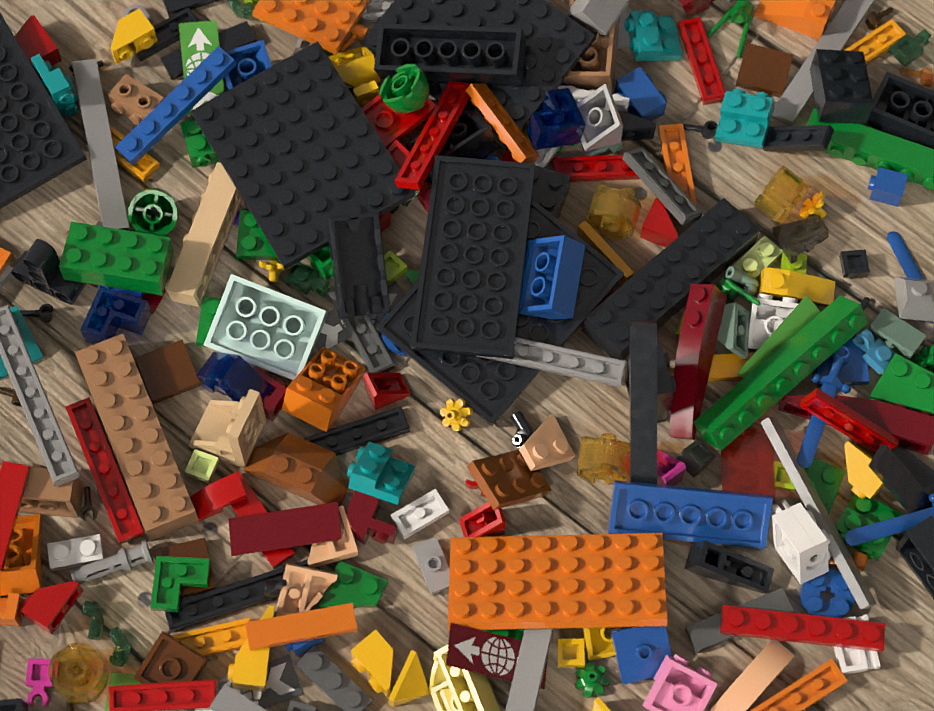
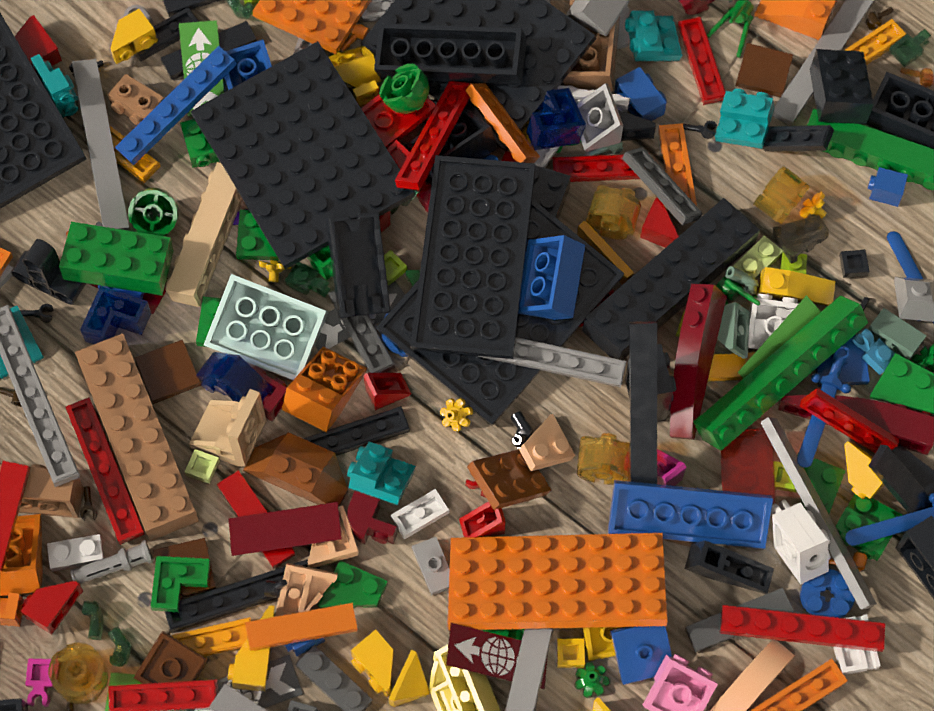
(218, 495): red slope -> none
(696, 457): dark grey slope -> none

